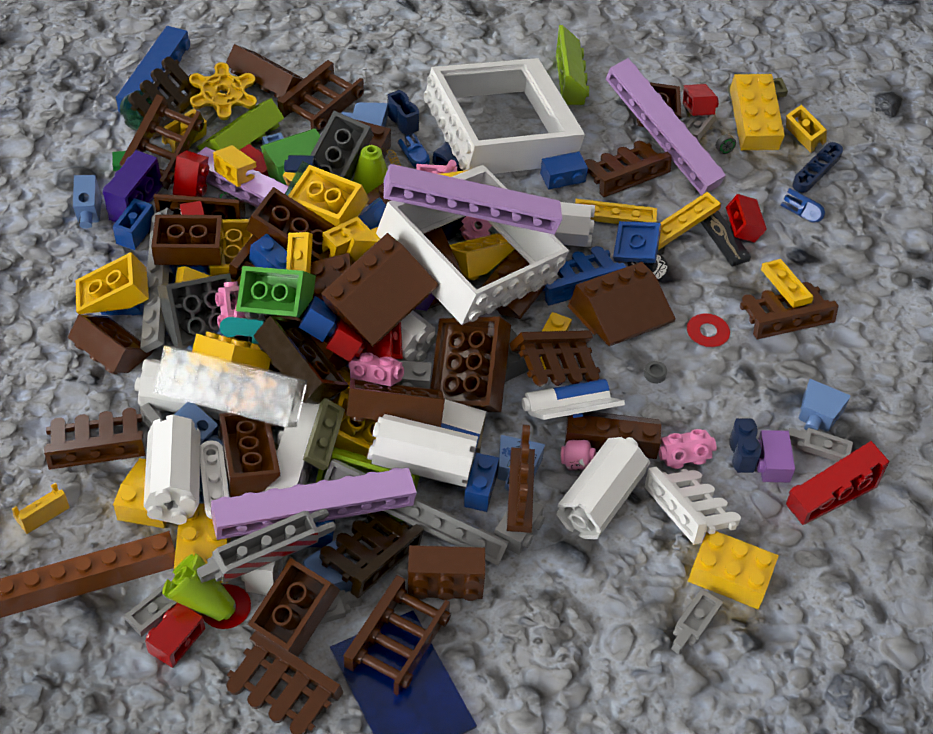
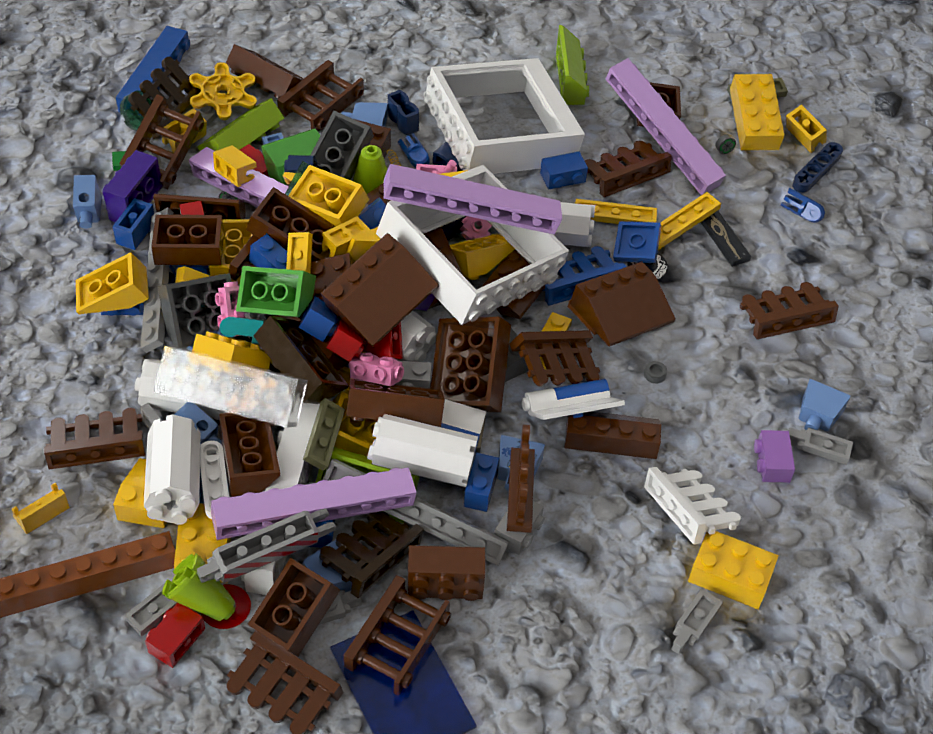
(107, 343): reddish brown slope -> none
(190, 174): red brick -> none
(577, 454): bright pink head -> none
(603, 487): white brick -> none
(687, 448): bright pink brick -> none
(700, 99): red brick -> none
(700, 125): light grey hinge -> none
(721, 336): red piece -> none
(744, 445): dark blue brick -> none
(746, 218): red brick -> none
(787, 283): yellow plate -> none
(838, 484): red wedge -> none

